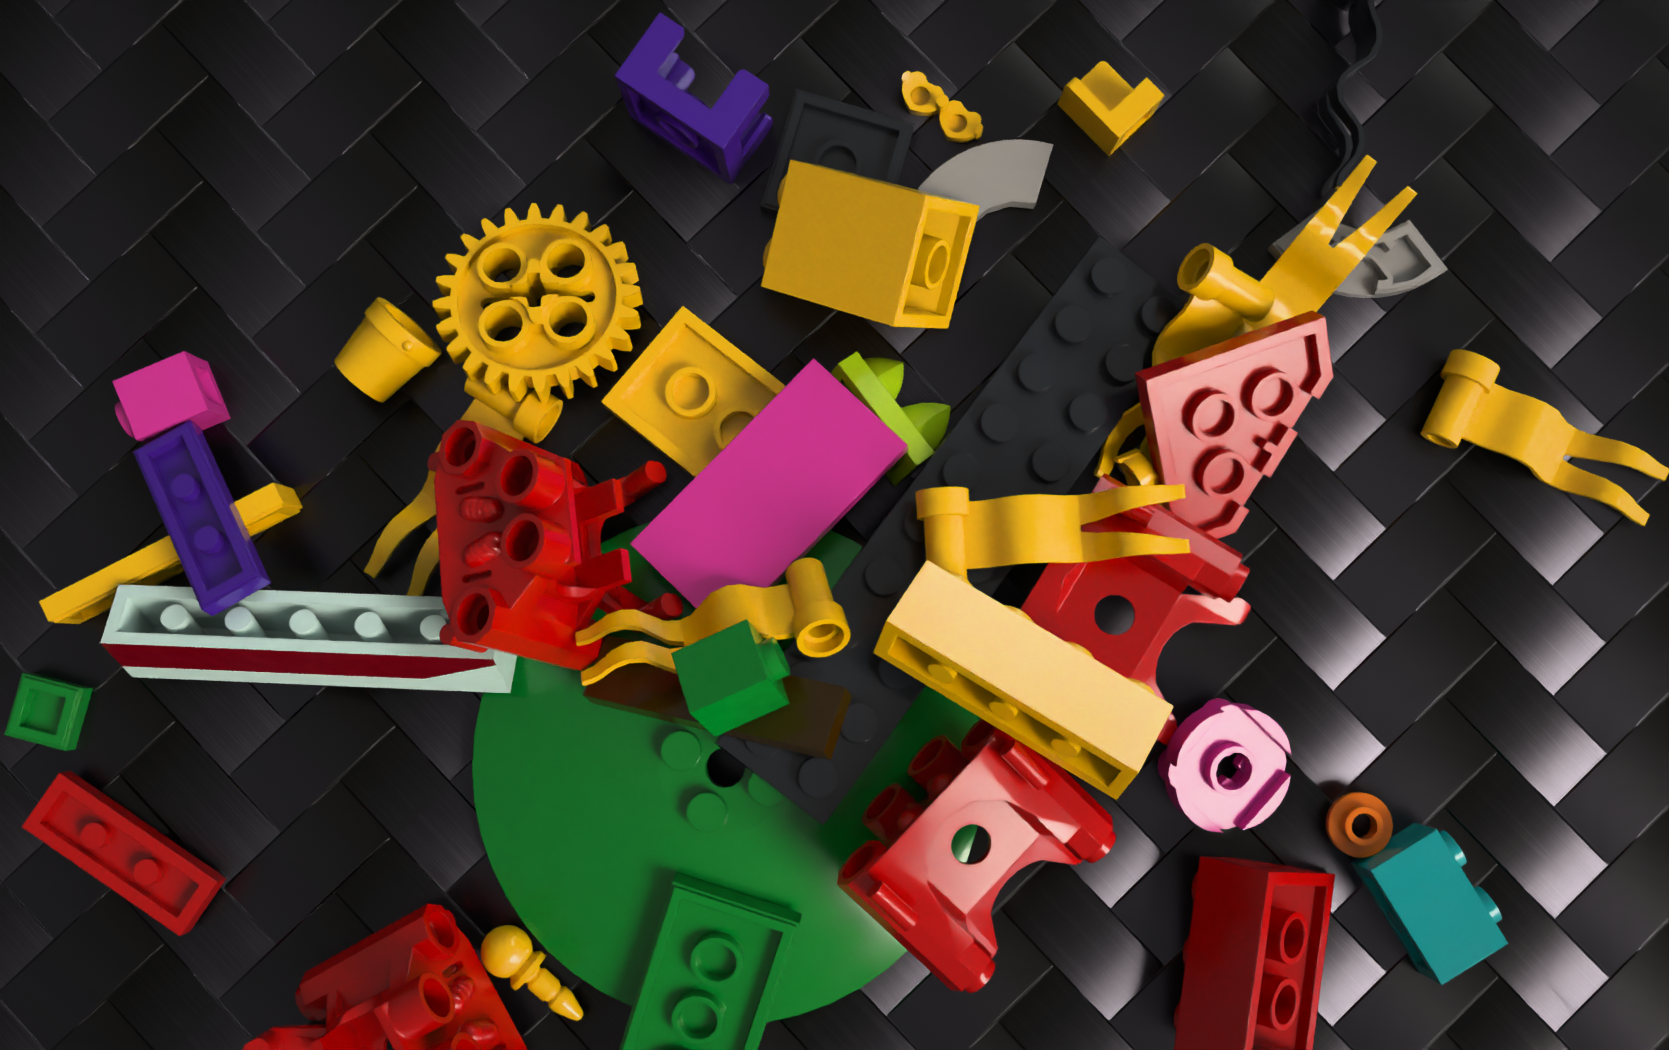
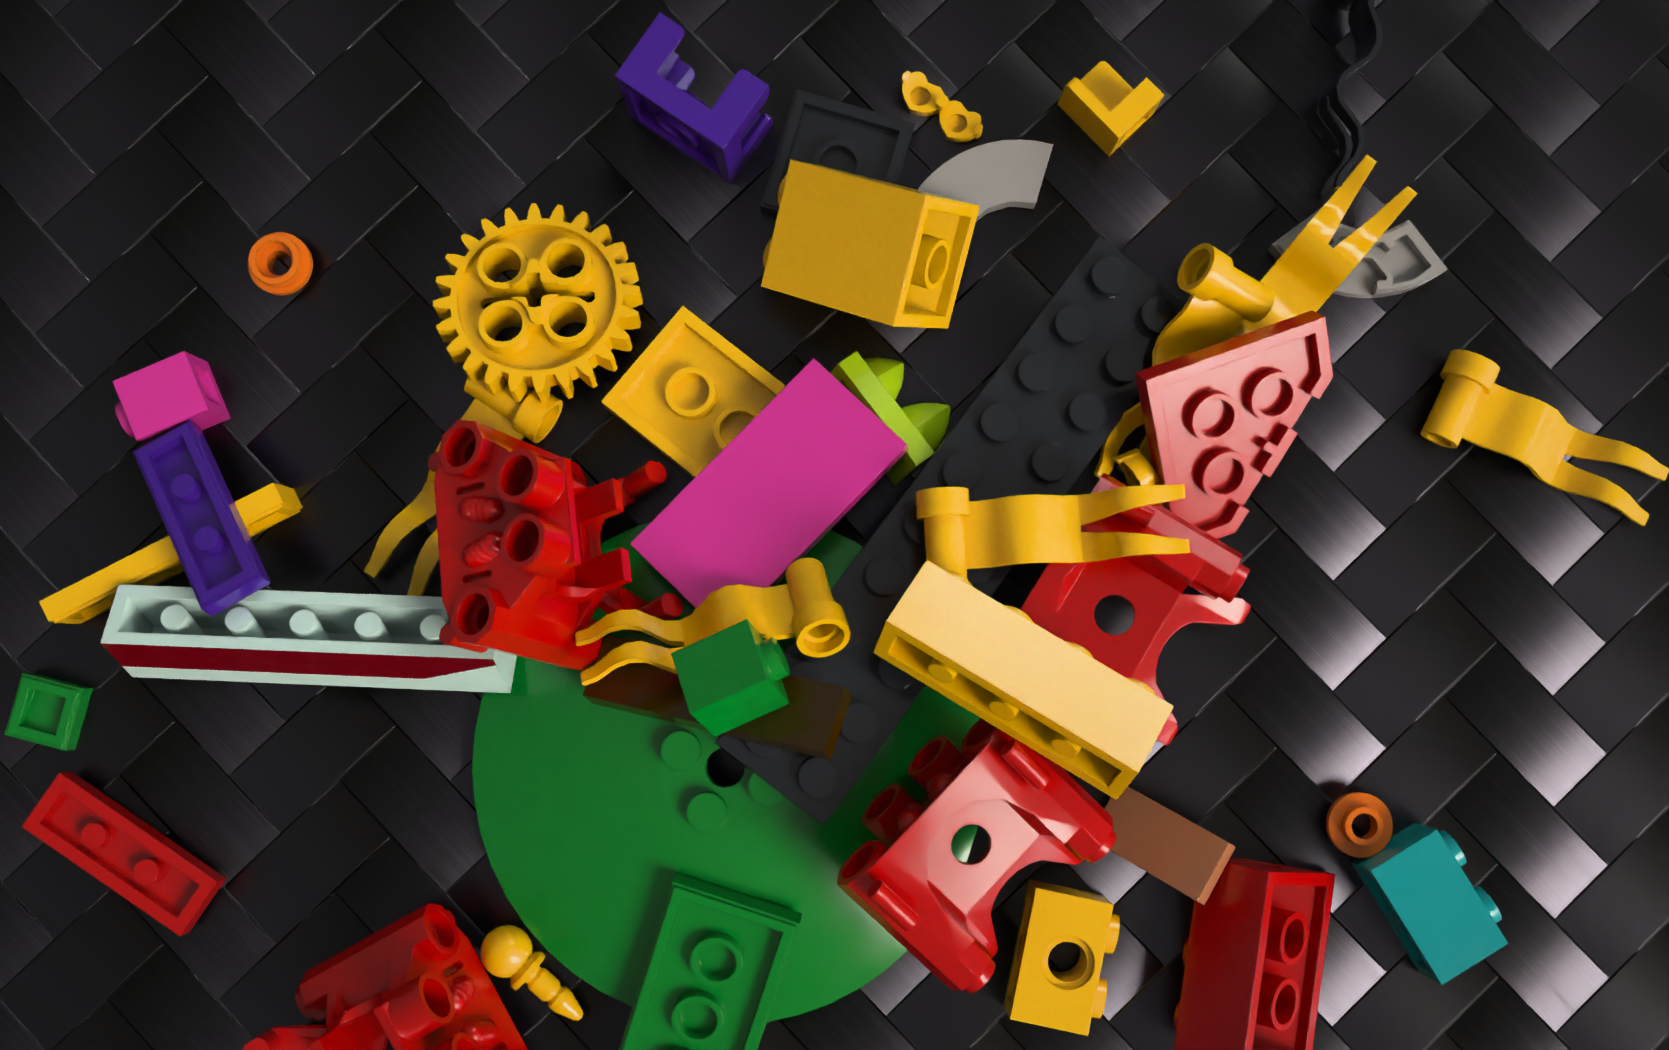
(267, 251): none -> orange plate
(385, 351): yellow piece -> none
(1070, 997): none -> yellow brick
(1167, 844): none -> nougat tile
(1200, 745): plate -> none

